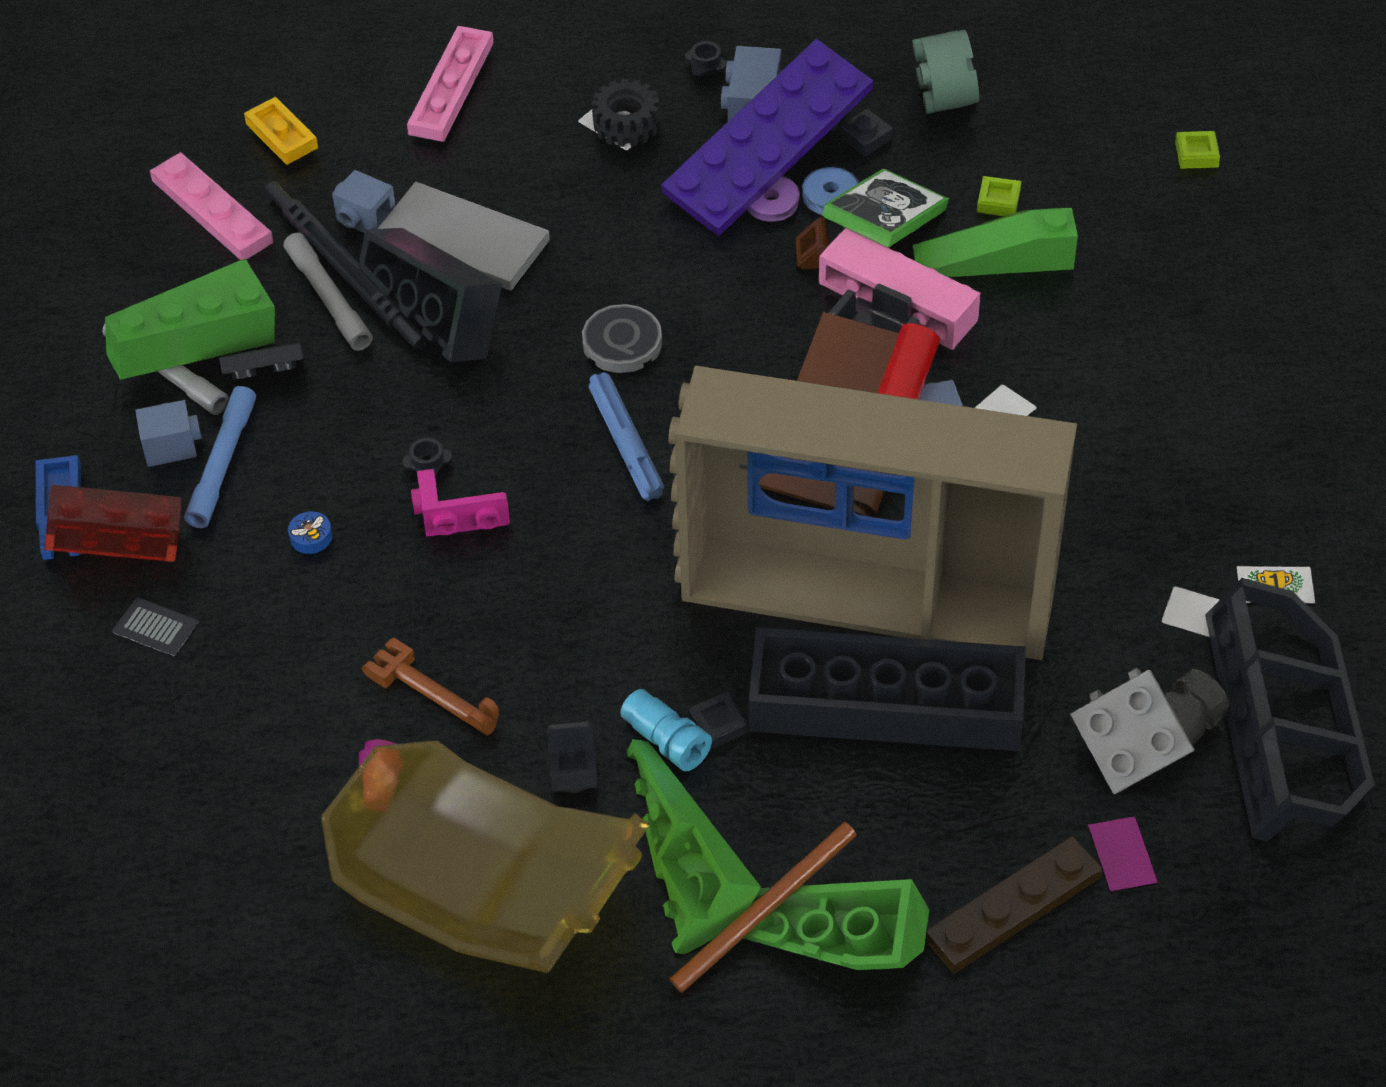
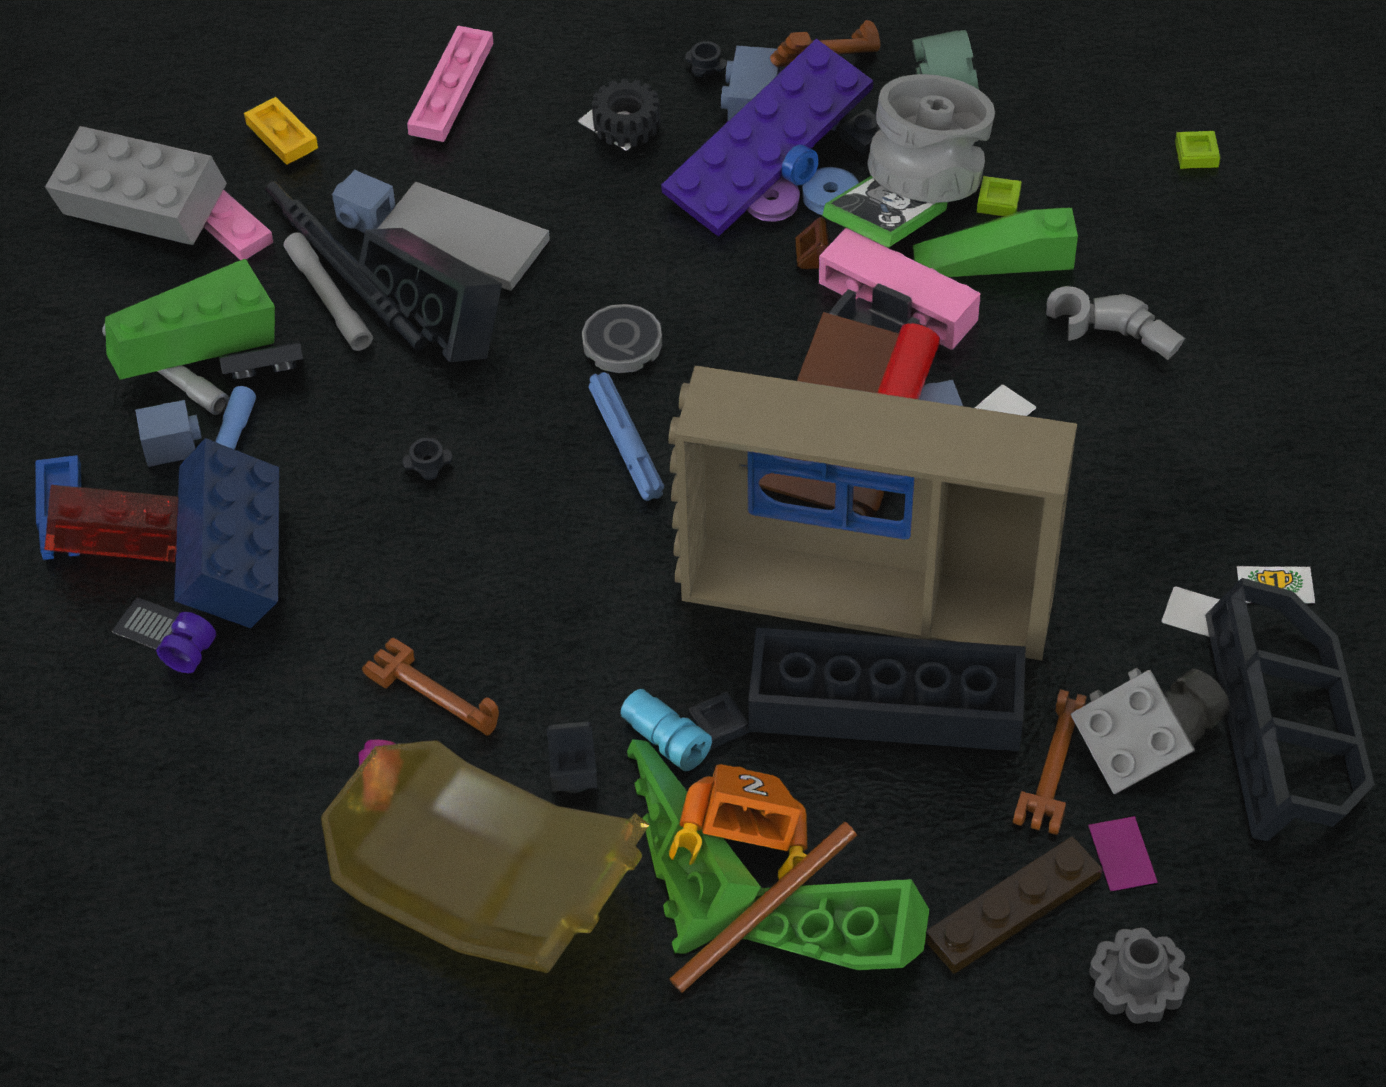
(136, 185): none -> light grey brick
(184, 646): none -> dark purple wheel
(227, 534): none -> dark blue brick
(310, 532): blue tile -> none
(457, 514): dark pink bracket -> none
(745, 809): none -> orange torso
(800, 165): none -> blue tile
(863, 41): none -> dark orange hinge
(929, 138): none -> light grey piece
(1043, 803): none -> dark orange hinge
(1113, 313): none -> light grey piece
(1139, 975): none -> flat silver plant

